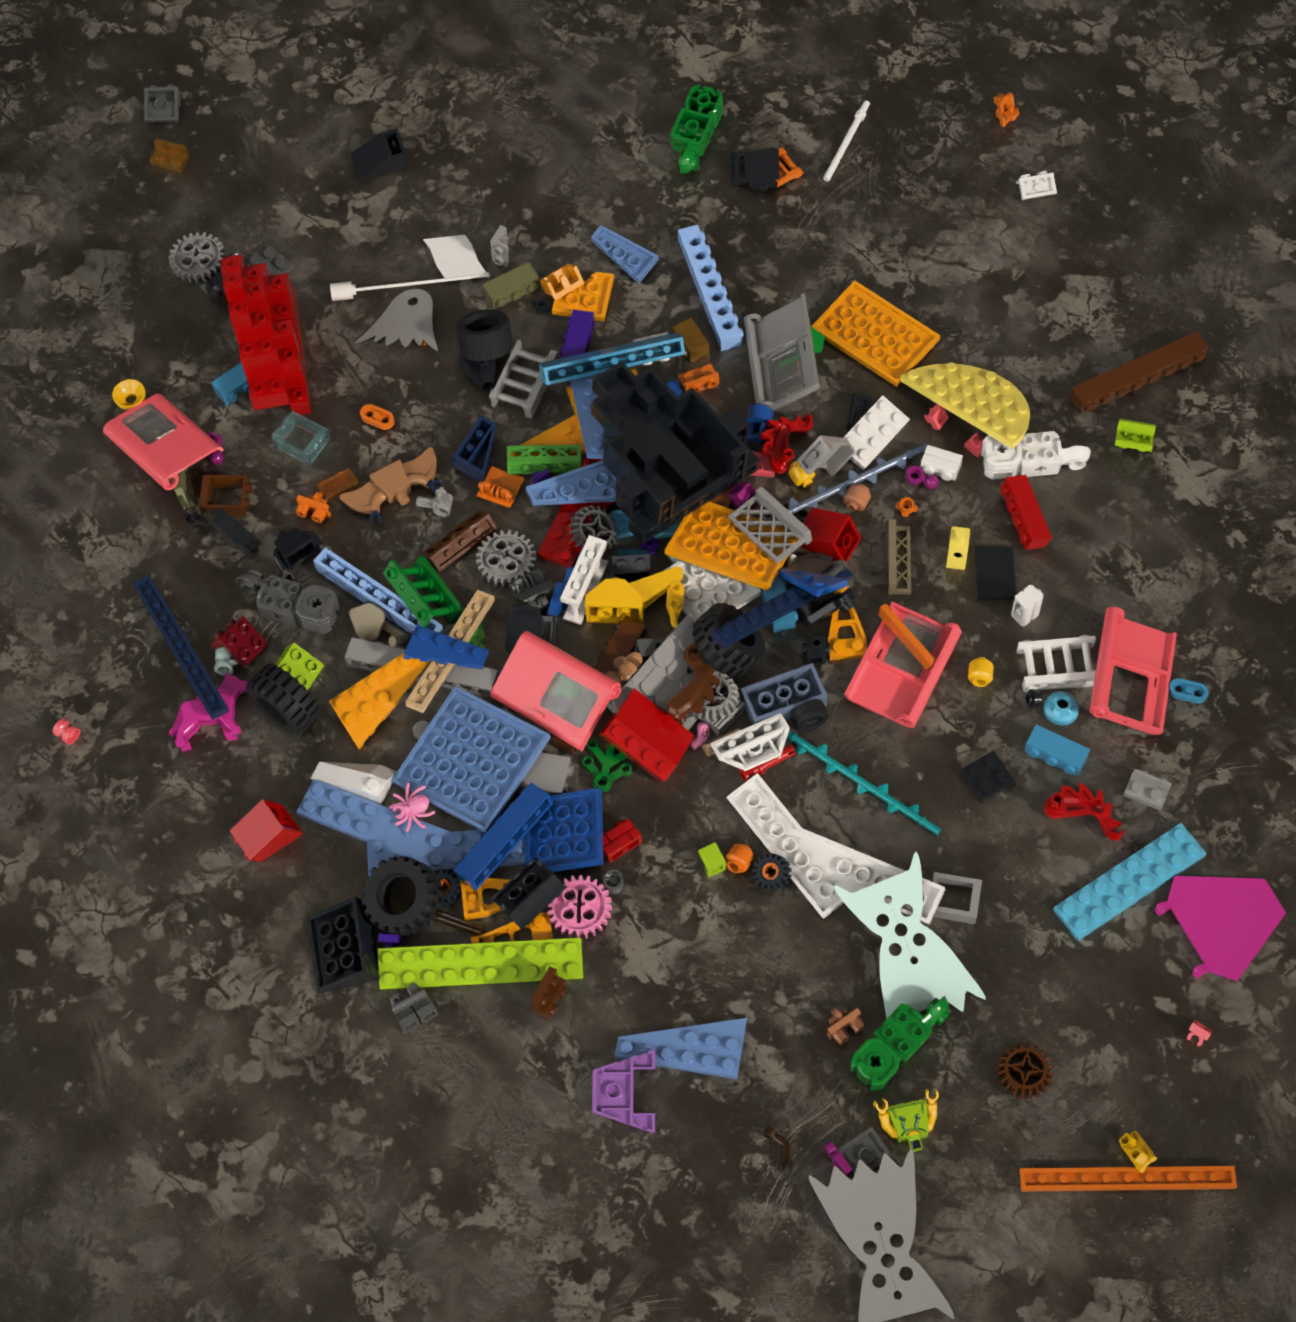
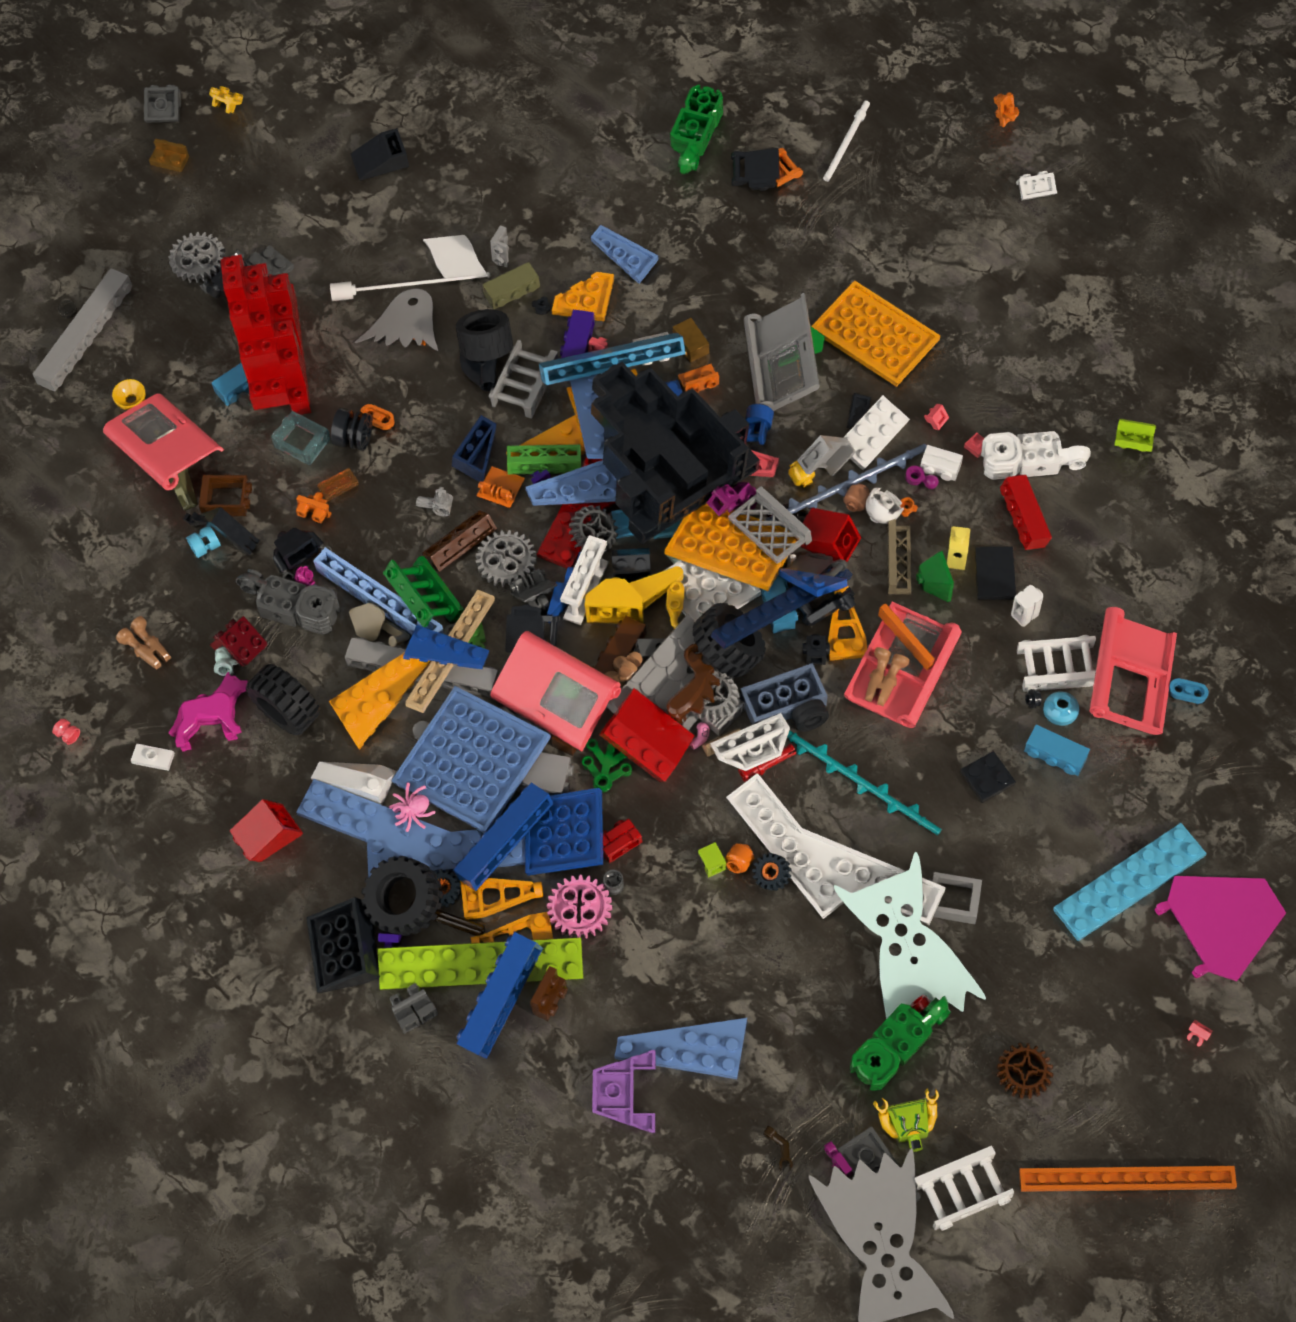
(82, 330): none -> light grey brick
(151, 646): none -> medium nougat piece
(152, 757): none -> white plate
(181, 647): dark blue plate -> none
(198, 545): none -> medium azure wheel
(216, 457): magenta plate -> none
(223, 95): none -> yellow plate
(300, 664): lime bracket -> none
(304, 576): none -> dark pink plate
(351, 429): none -> black wheel
(393, 484): medium nougat torso -> none
(499, 995): none -> blue brick
(528, 893): black slope -> none
(567, 276): light orange window -> none
(597, 344): none -> coral tile
(652, 549): dark purple plate -> none
(709, 287): light blue brick -> none
(723, 499): none -> magenta brick
(777, 441): red animal -> none
(851, 1020): nougat hips -> none
(877, 677): none -> medium nougat piece
(883, 506): none -> white cylinder
(920, 1003): none -> red tile
(936, 577): none -> green slope
(963, 1165): none -> white fence
(976, 397): light yellow plate -> none
(980, 672): yellow head -> none
(1073, 804): red animal -> none
(1137, 1150): yellow hips -> none
(1138, 372): reddish brown brick -> none
(1147, 789): light grey bracket -> none

